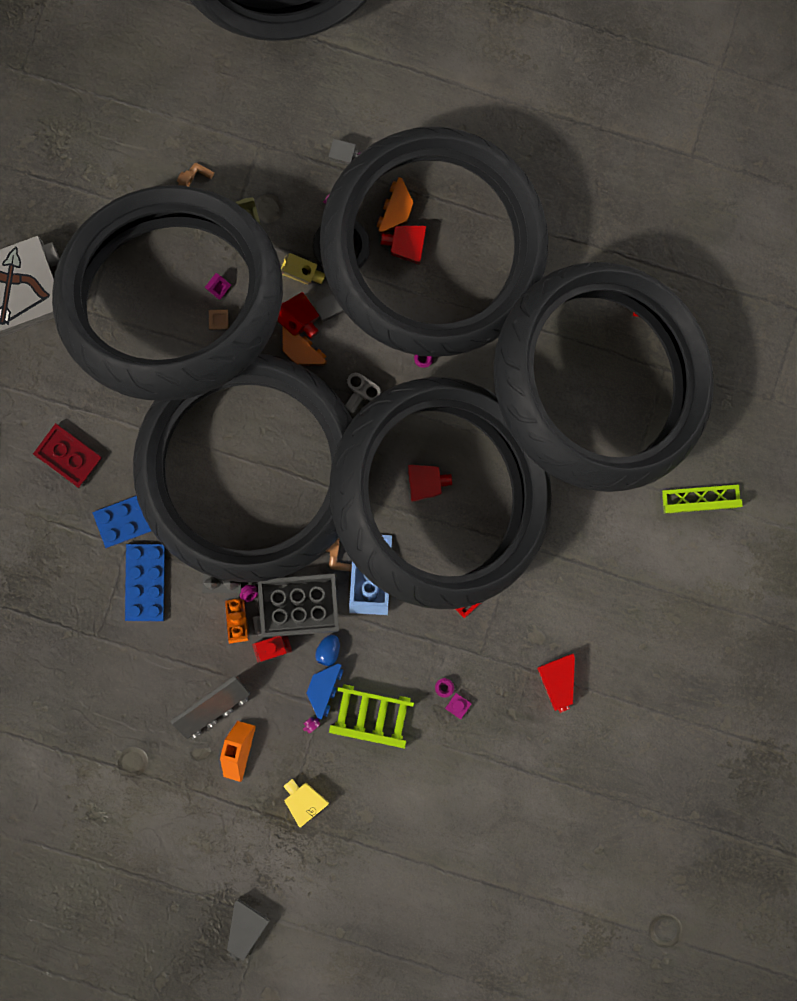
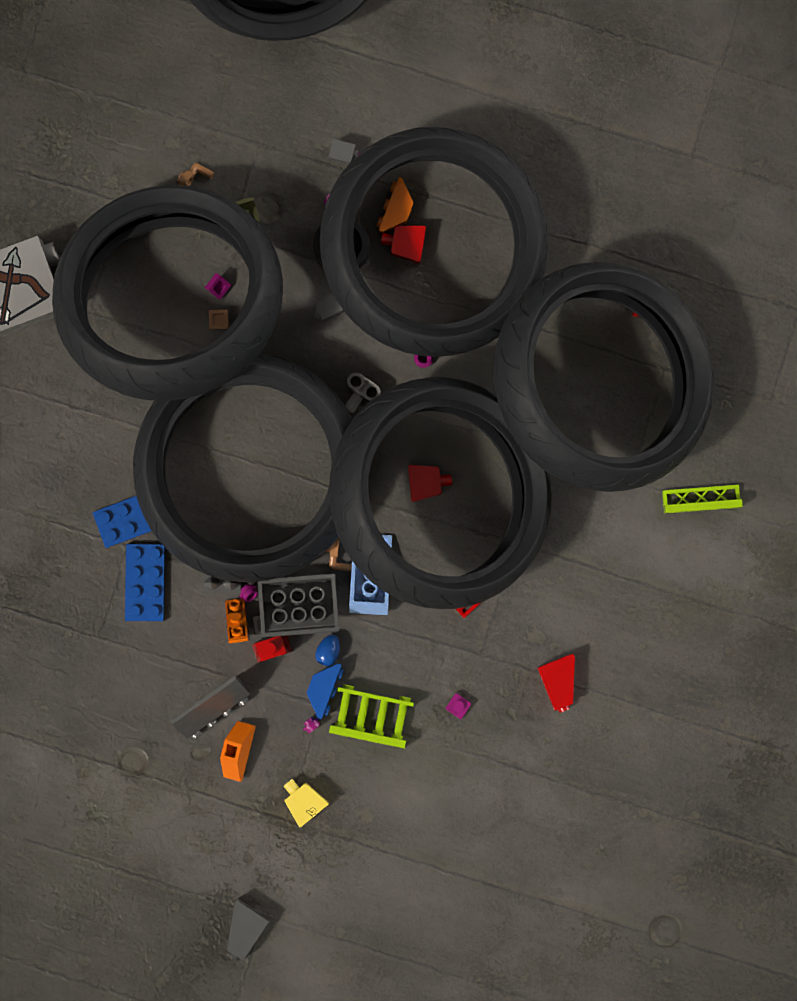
(67, 455): dark red plate -> none
(293, 266): light yellow torso -> none
(298, 316): red torso -> none
(300, 350): orange slope -> none
(450, 687): magenta plate -> none

